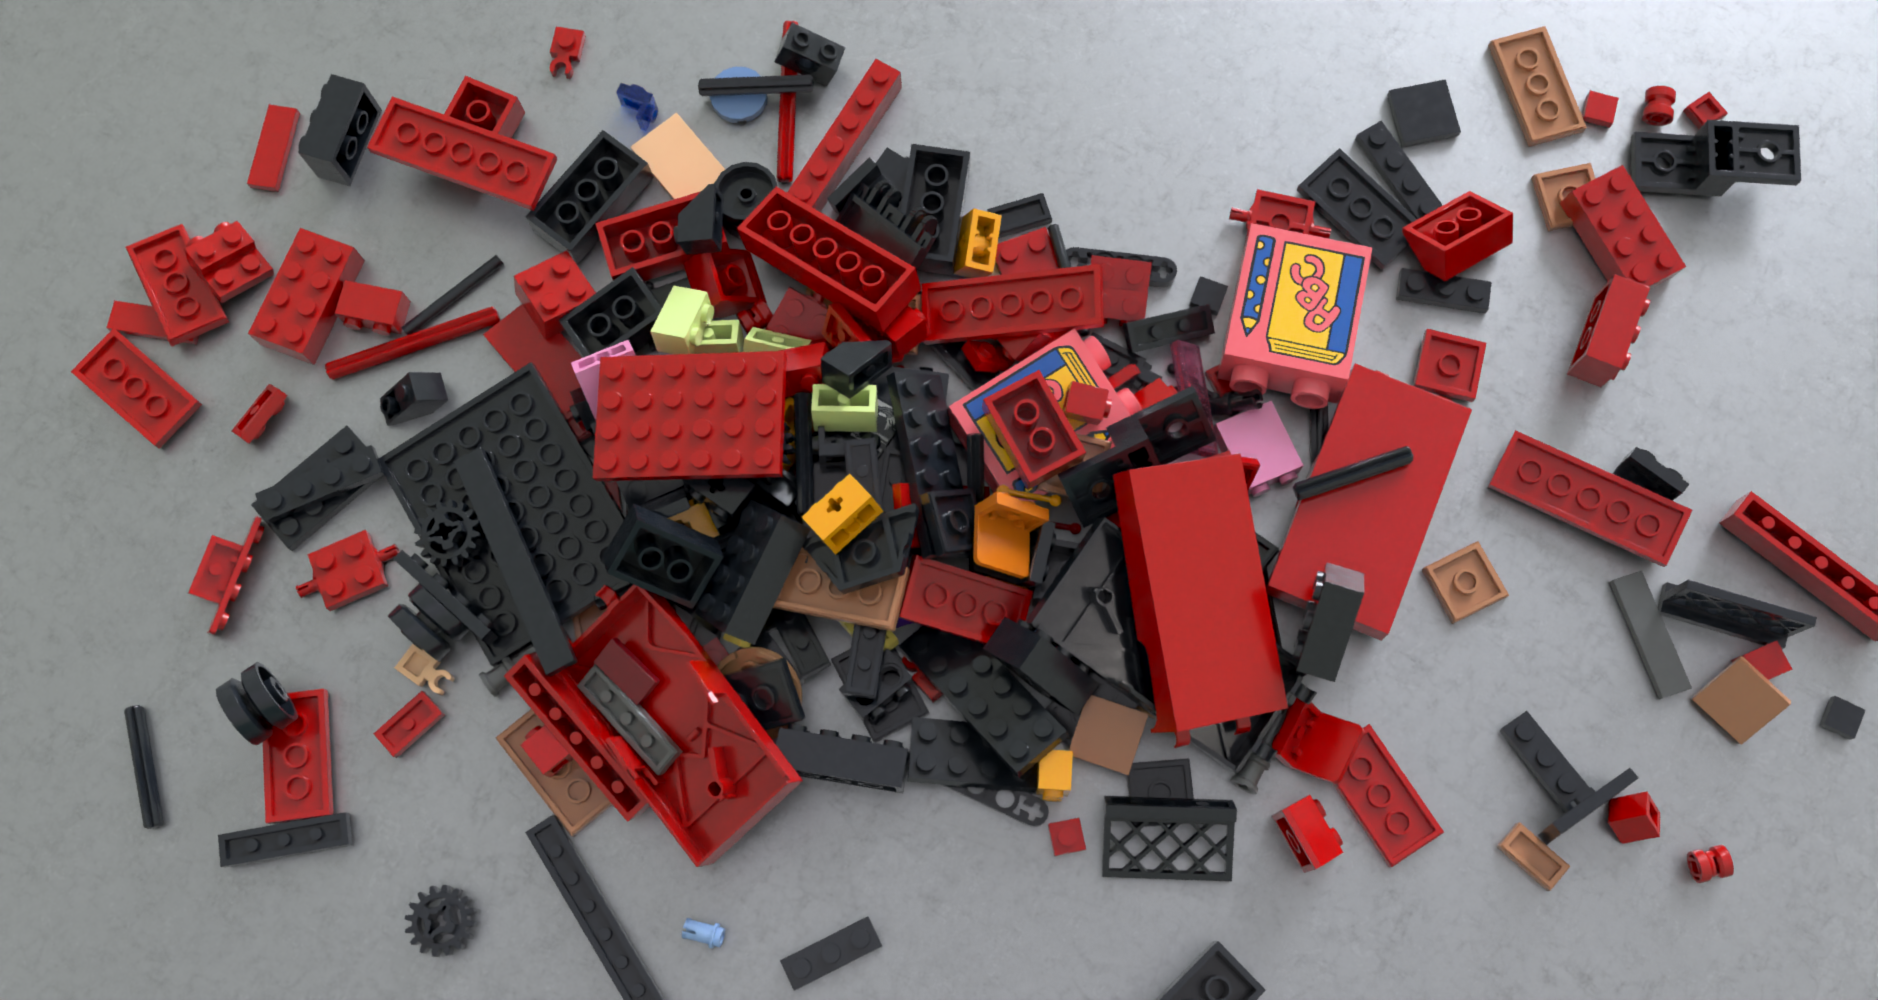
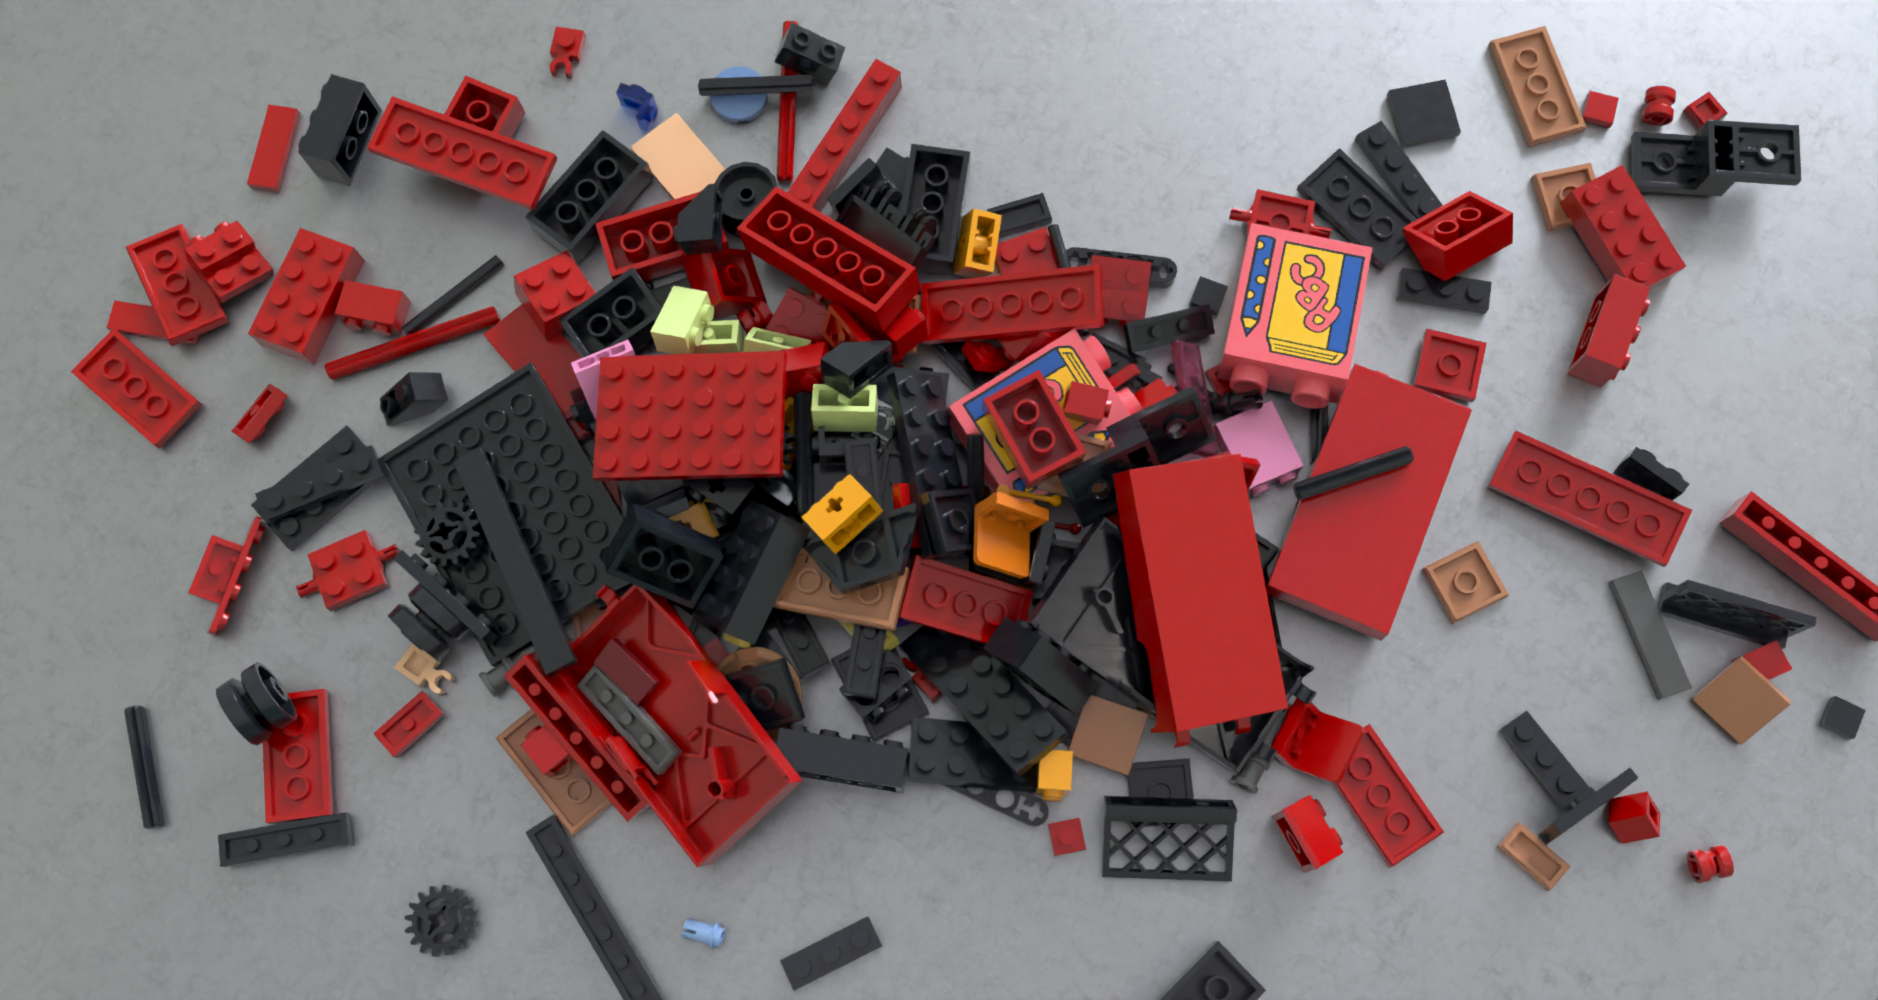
(1328, 621): black brick -> none

